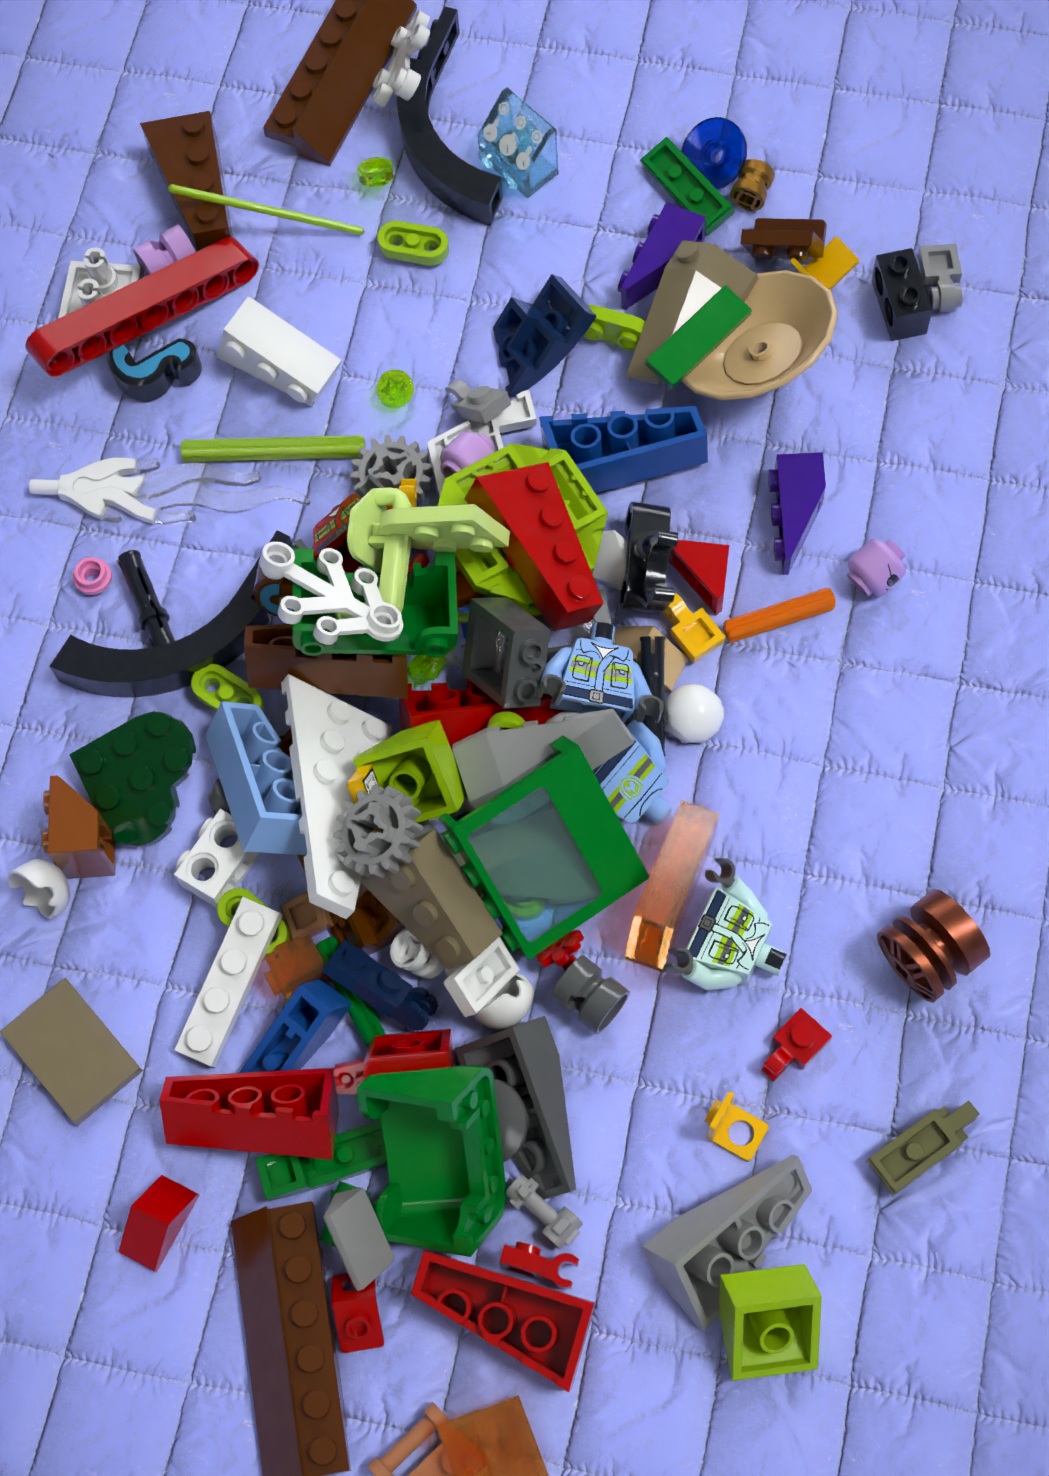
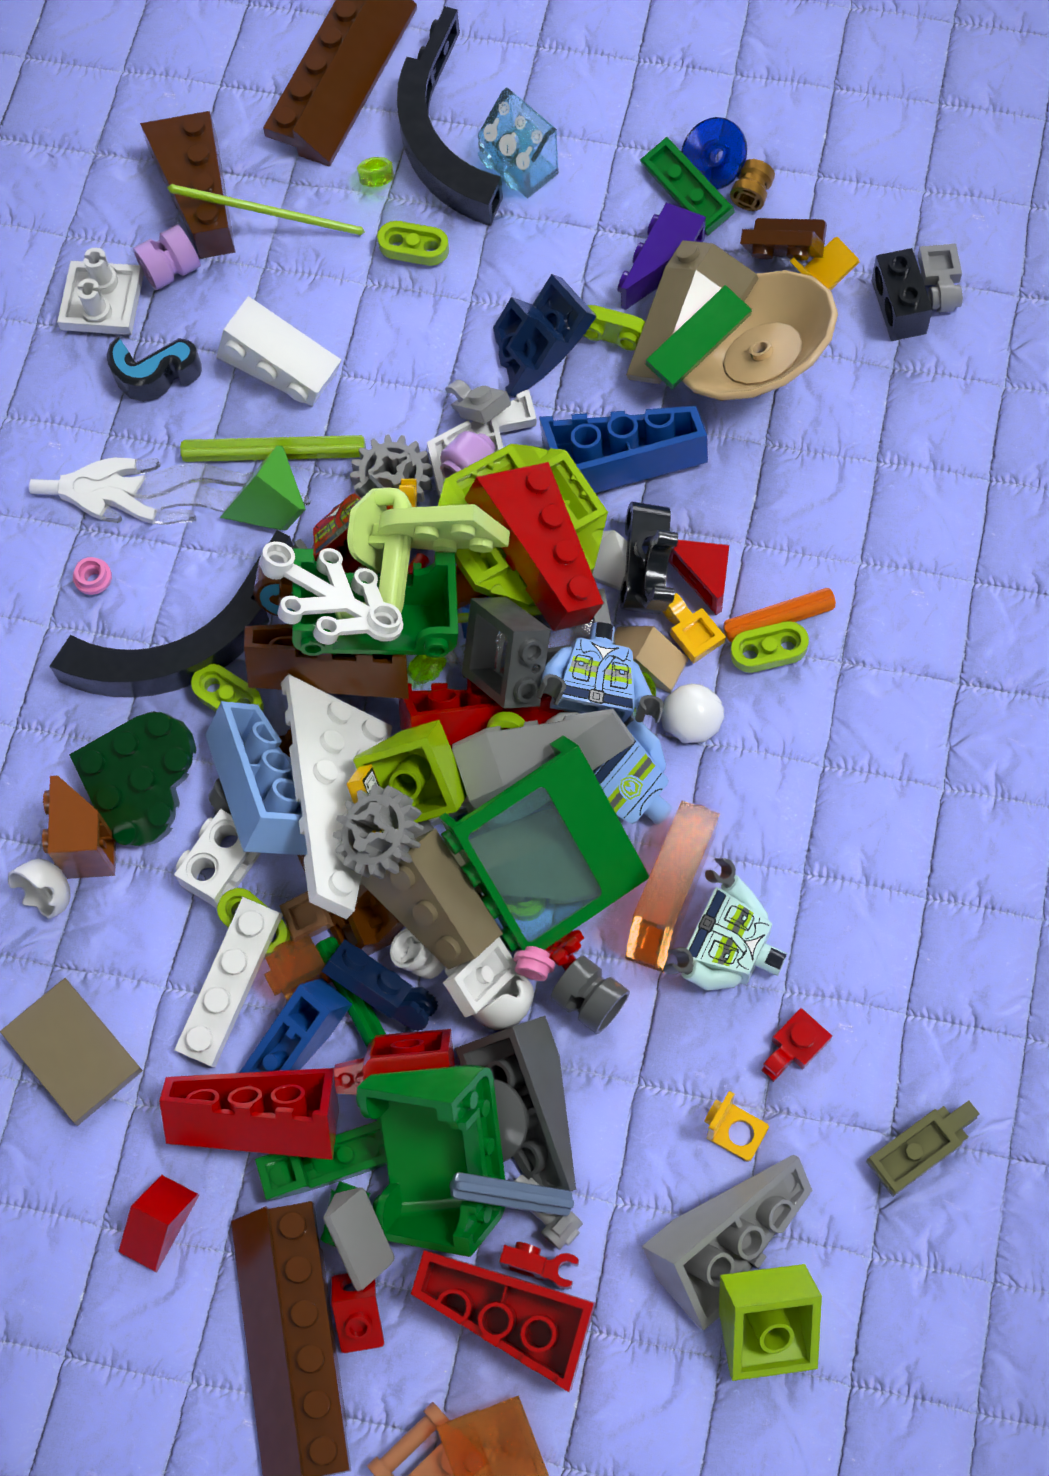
(141, 306): red beam -> none
(152, 616): black pin -> none
(269, 495): none -> bright green slope
(394, 389): clear neon green tile -> none
(399, 74): white plant -> none
(511, 1194): none -> sand blue axle
(533, 963): none -> bright pink plate
(653, 671): black pin -> none
(767, 645): none -> lime plate
(799, 497): dark purple slope -> none
(876, 567): lavender head -> none
(933, 945): copper wheel -> none

